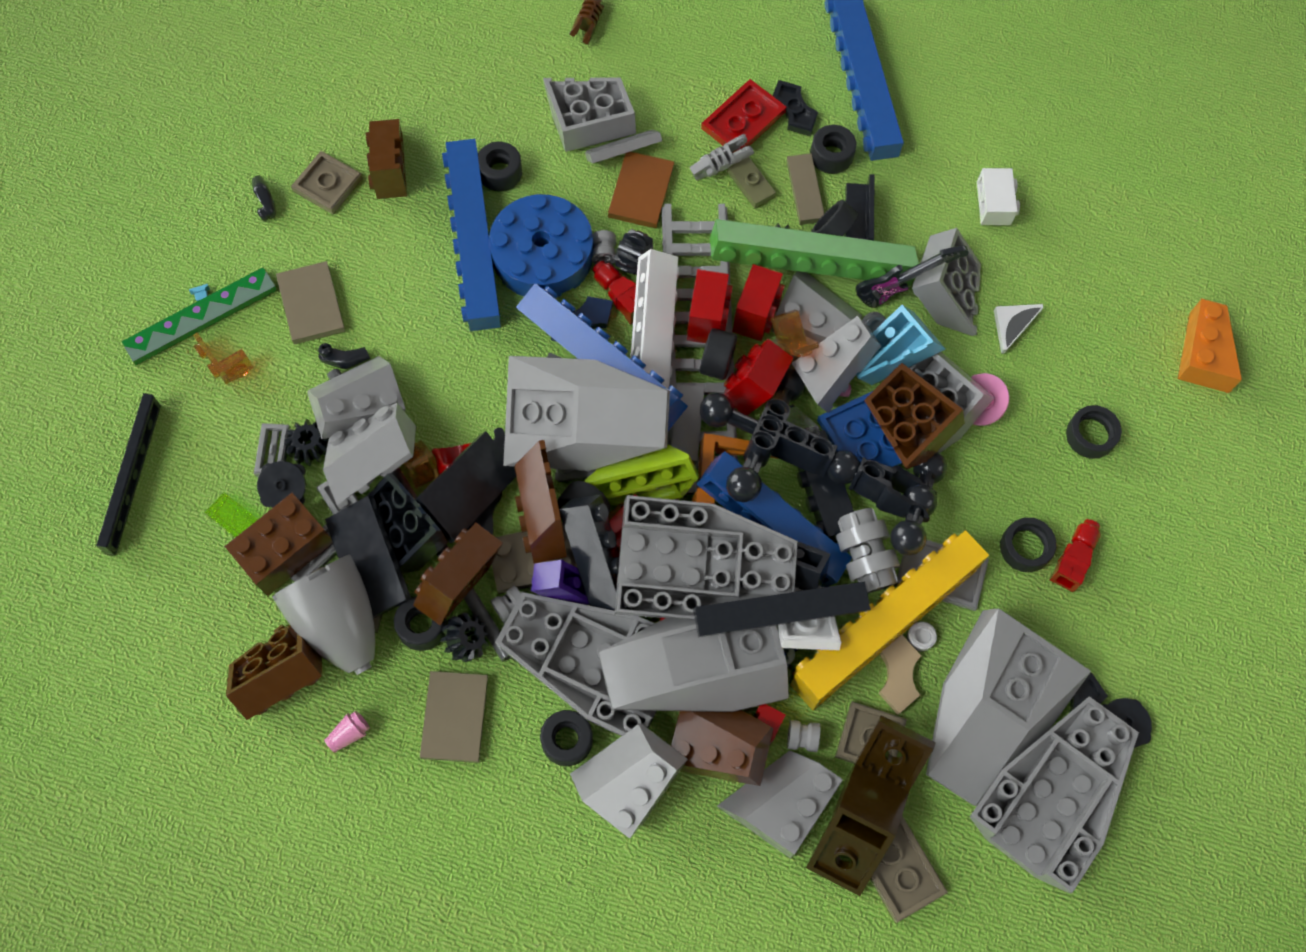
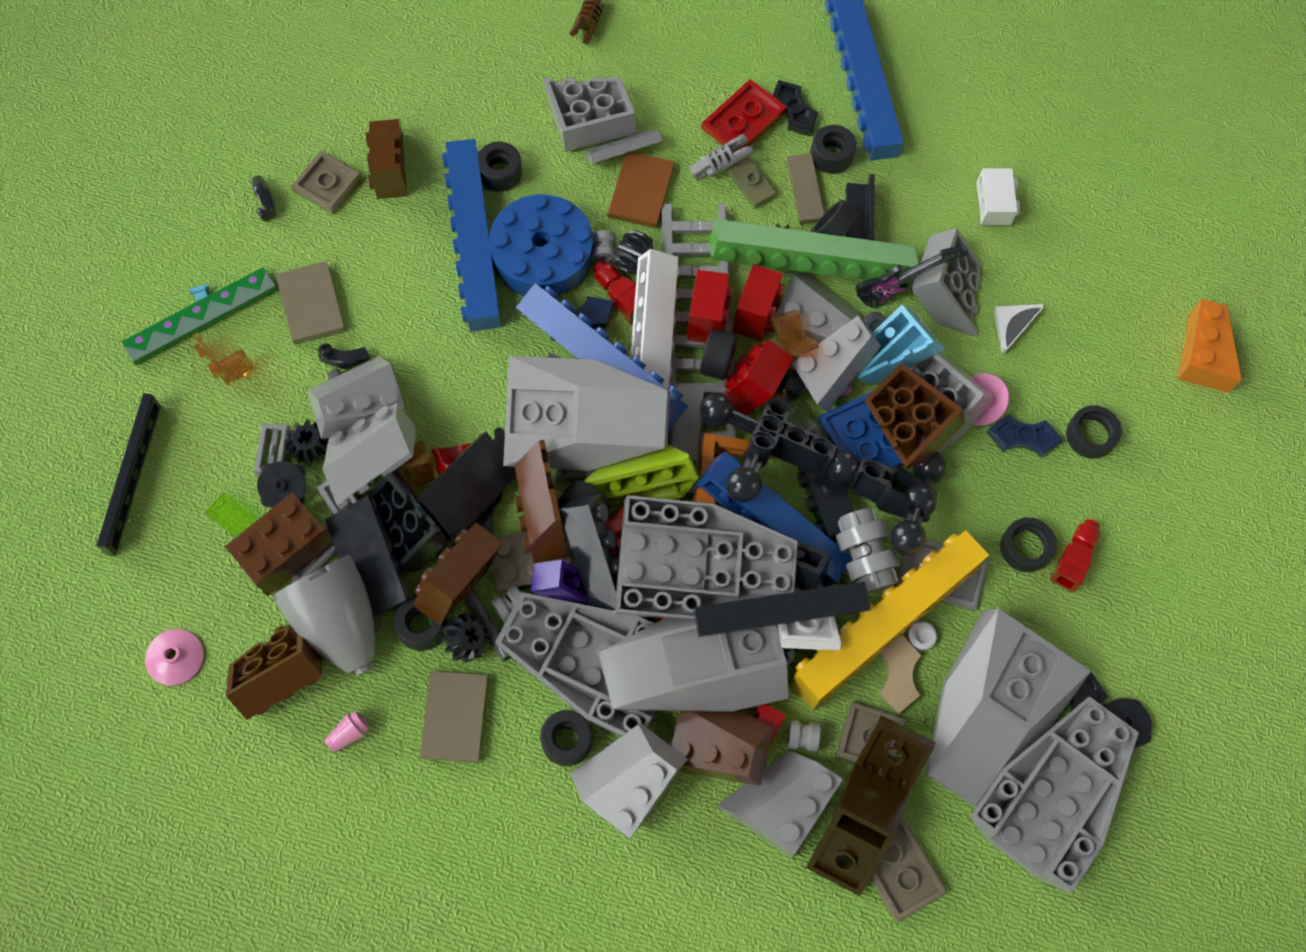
(183, 666): none -> bright pink dish
(1035, 437): none -> dark blue tile

